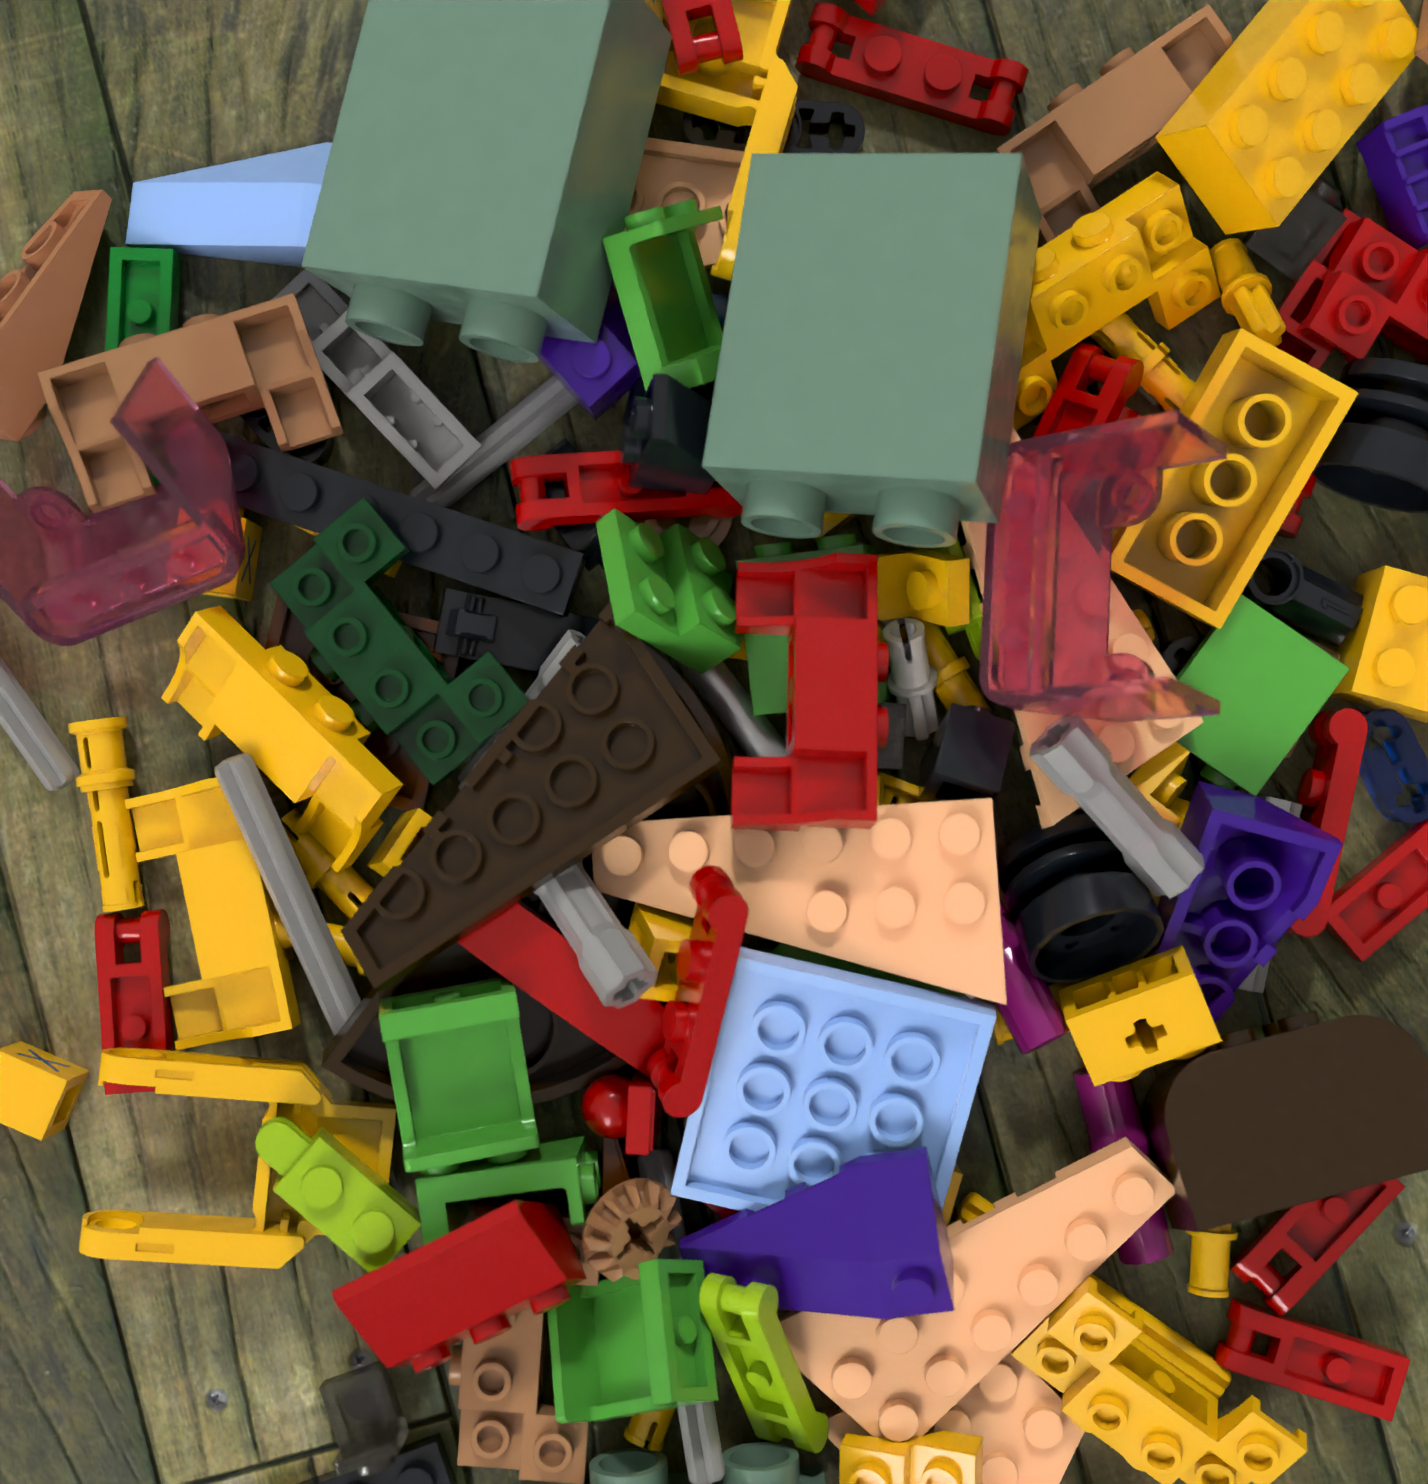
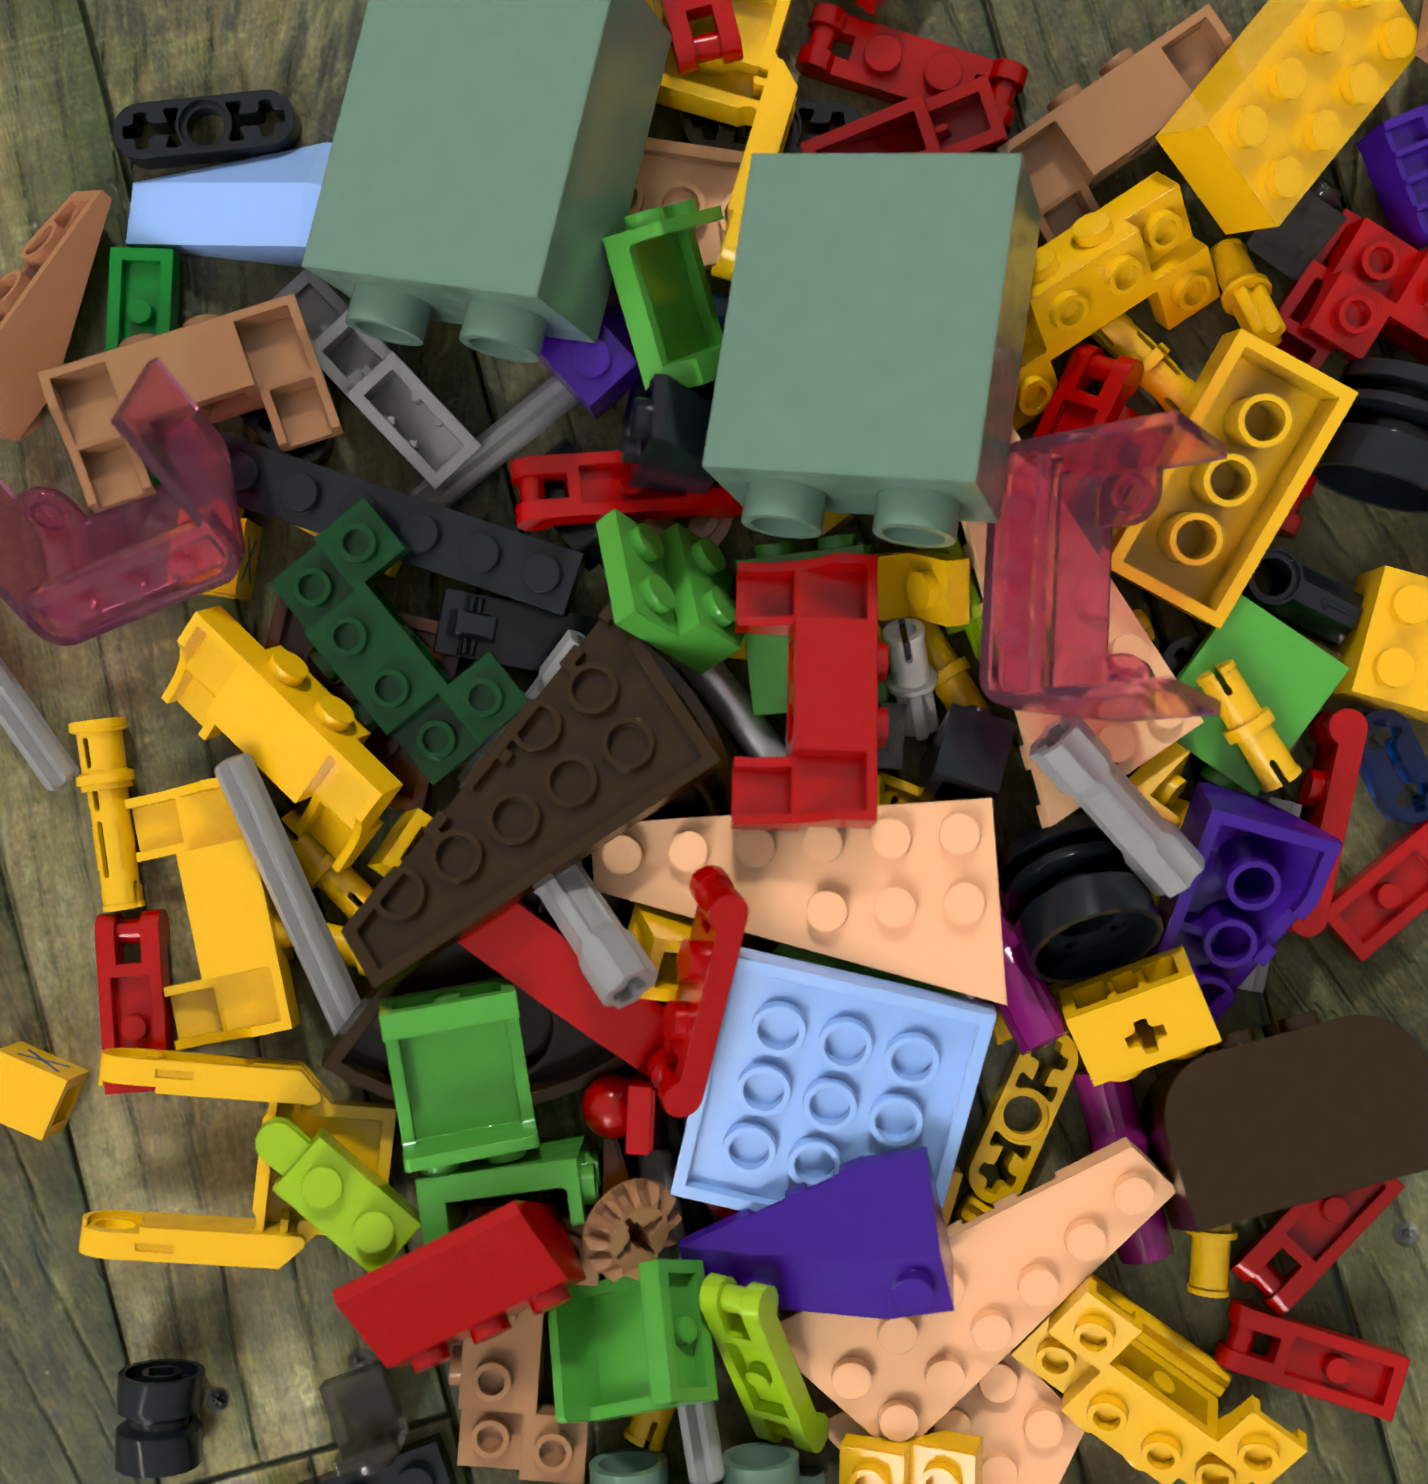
(159, 1427): none -> black wheel
(164, 151): none -> black beam
(949, 122): none -> red slope
(988, 1150): none -> yellow beam
(1249, 726): none -> yellow pin

